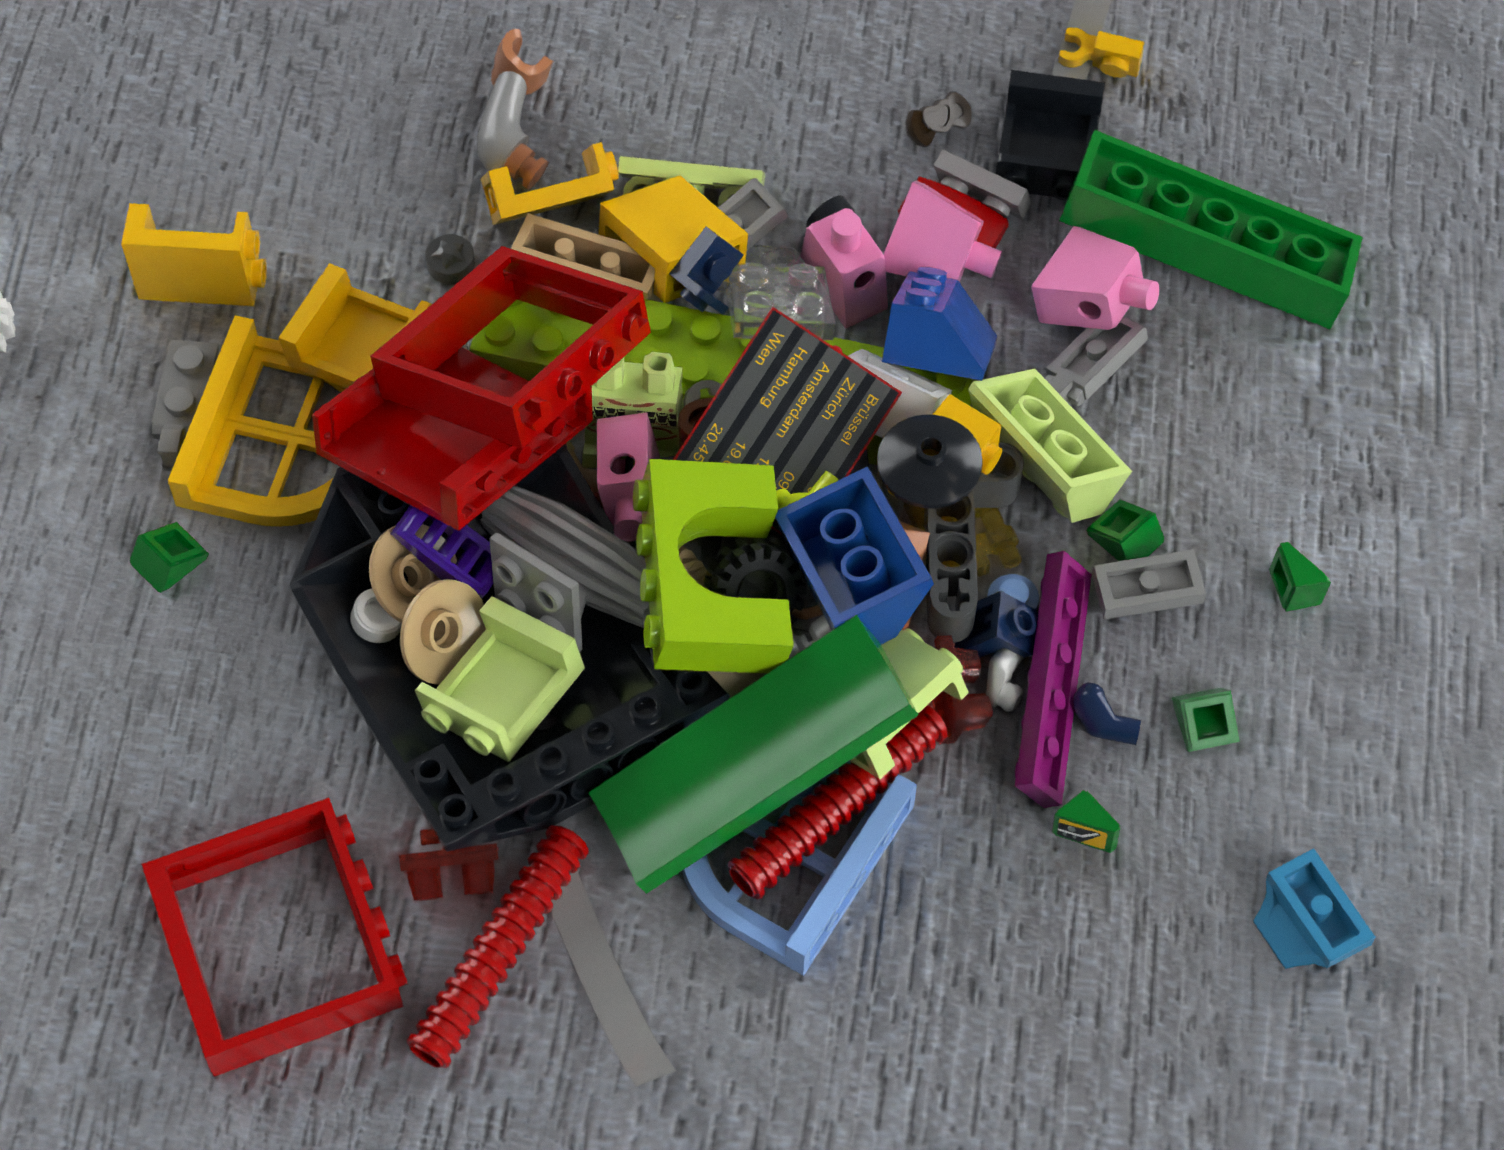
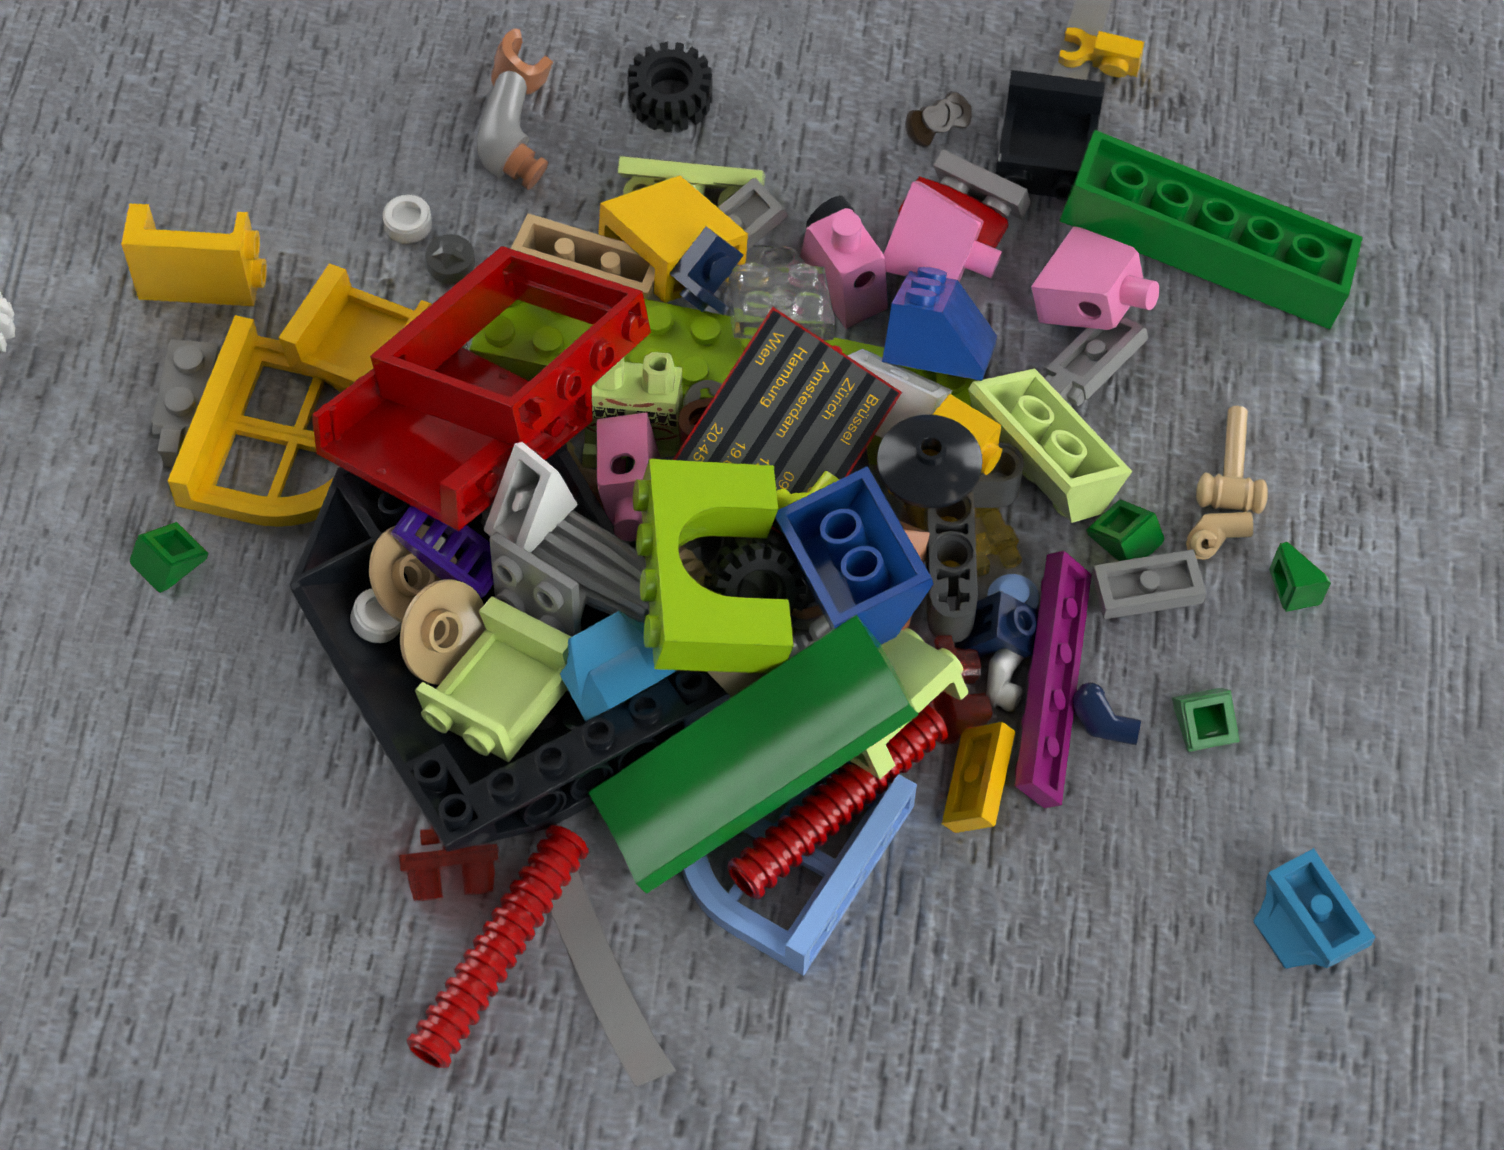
(244, 848): red window -> none
(407, 219): none -> white tile
(507, 206): yellow panel -> none
(529, 500): none -> white slope
(609, 664): none -> dark azure slope
(669, 65): none -> black tyre
(978, 777): none -> yellow plate
(1087, 823): green slope -> none
(1214, 529): none -> tan arm
(1231, 489): none -> tan piece

